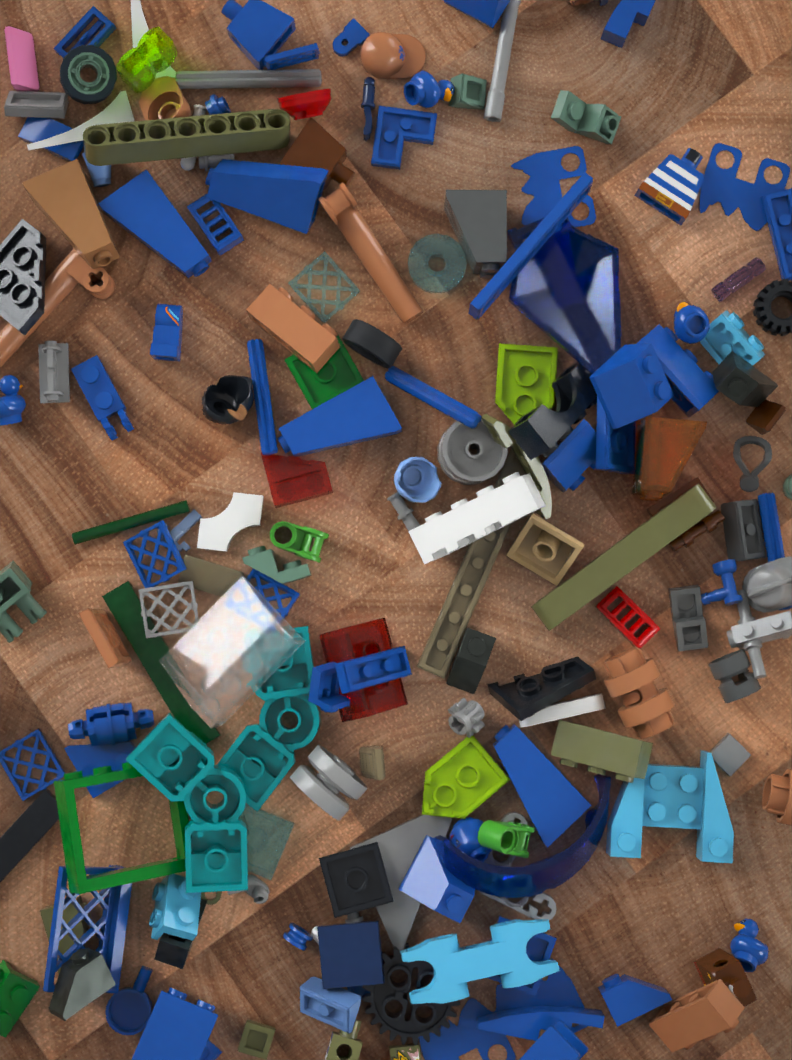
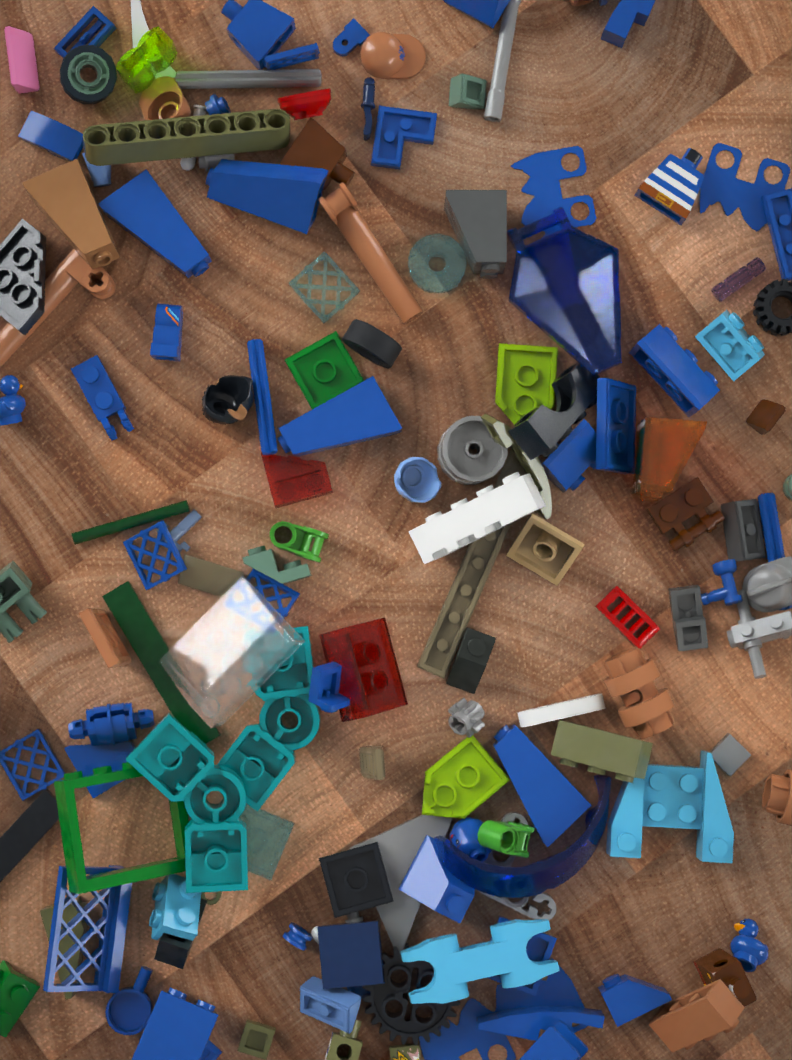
(36, 104): light grey tile -> none
(54, 372): light grey hinge -> none
(80, 983): pearl dark grey slope -> none
(117, 112): white sticker -> none
(169, 609): light grey window -> none
(218, 531): white tile -> none
(226, 243): blue slope -> none
(256, 889): light grey arm -> none
(294, 327): nougat brick -> none
(332, 778): light grey wheel -> none
(372, 669): blue tile -> none
(403, 511): light grey piece -> none
(426, 91): blue animal -> none
(433, 397): blue axle -> none
(530, 246): blue tile -> none
(534, 693): black wing -> none
(588, 120): sand green slope -> none
(624, 557): olive beam -> none
(631, 384): blue slope -> none
(690, 323): blue animal -> none
(732, 665): dark grey wheel -> none
(742, 381): pearl dark grey slope -> none
(749, 481): dark grey piece -> none

